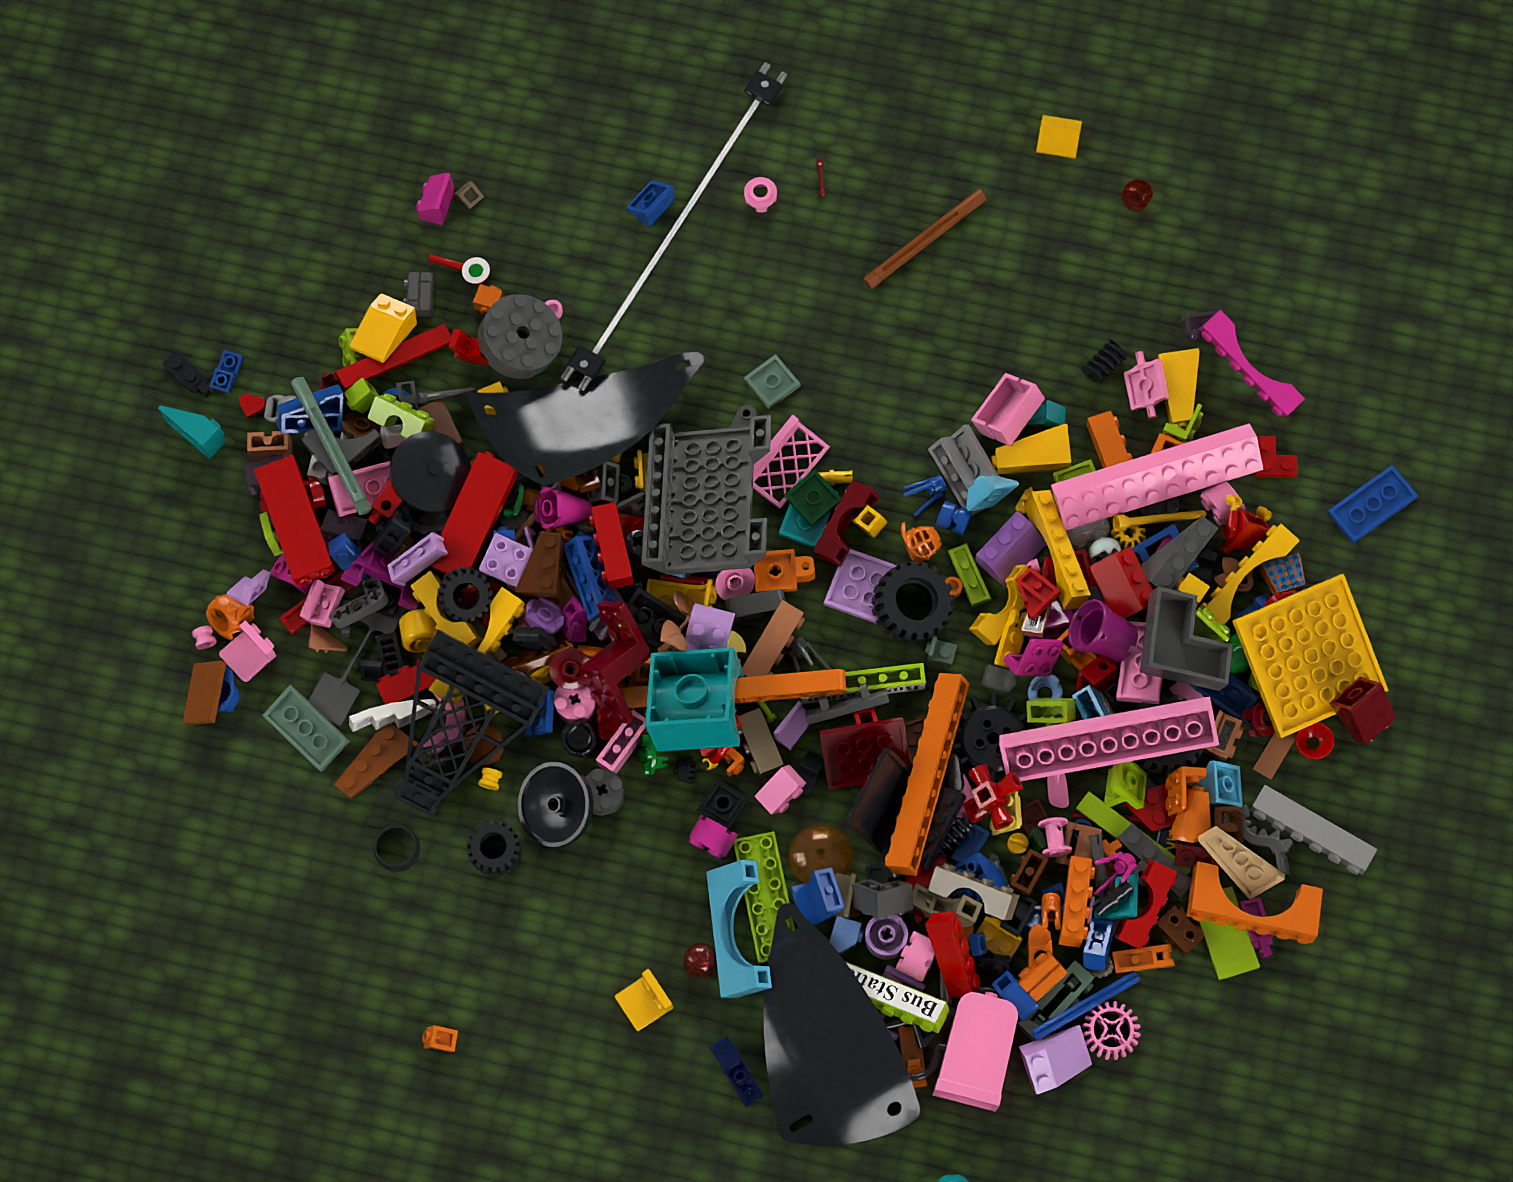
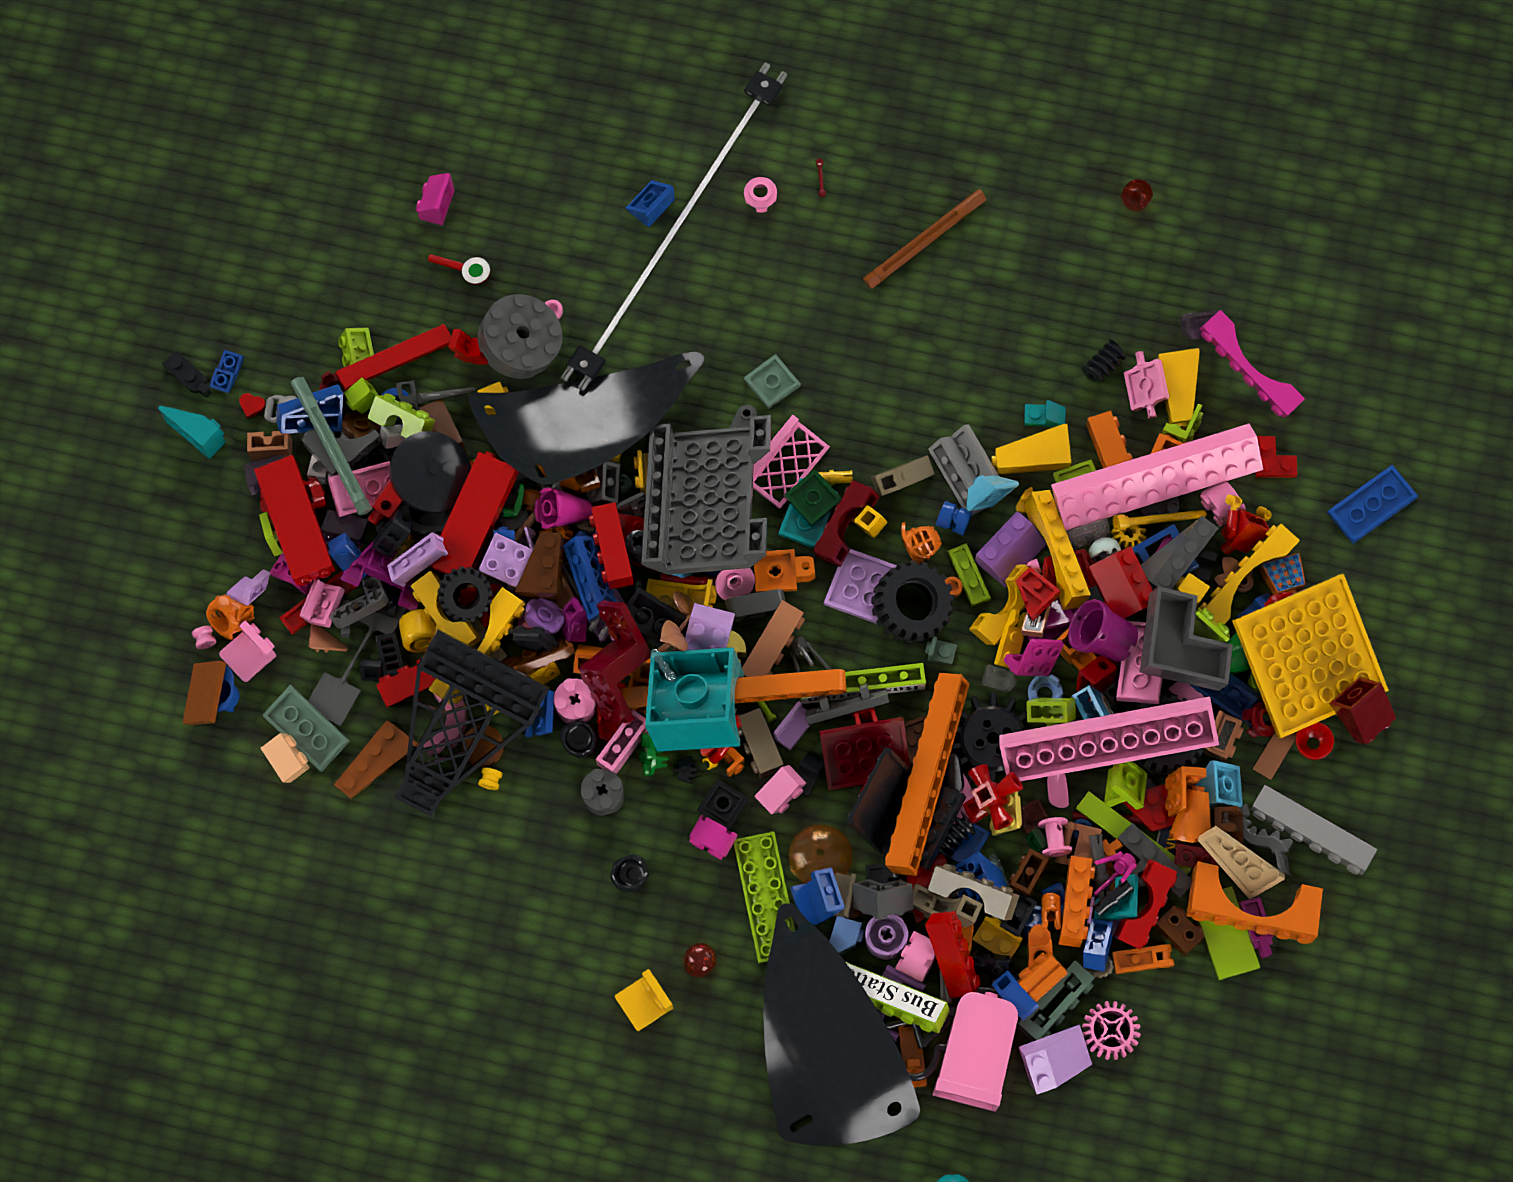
(285, 757): none -> light nougat brick
(383, 328): yellow slope -> none
(386, 714): white slope -> none
(408, 863): black tyre -> none
(420, 293): dark grey brick -> none
(440, 1038): orange bracket -> none
(469, 194): dark tan slope -> none
(486, 297): orange brick -> none
(486, 833): black tyre -> none
(555, 804): black dish -> none
(561, 662): dark red dish -> none
(629, 873): none -> black hair
(663, 665): none -> clear light blue piece
(725, 890): medium azure arch -> none
(736, 1071): clear blue slope -> none
(902, 476): none -> dark tan slope
(933, 485): blue plant -> none
(978, 943): blue tile -> none
(1008, 409): bright pink piece -> none
(1017, 843): yellow tile -> none
(1059, 136): yellow slope -> none
(1085, 1005): blue axle -> none

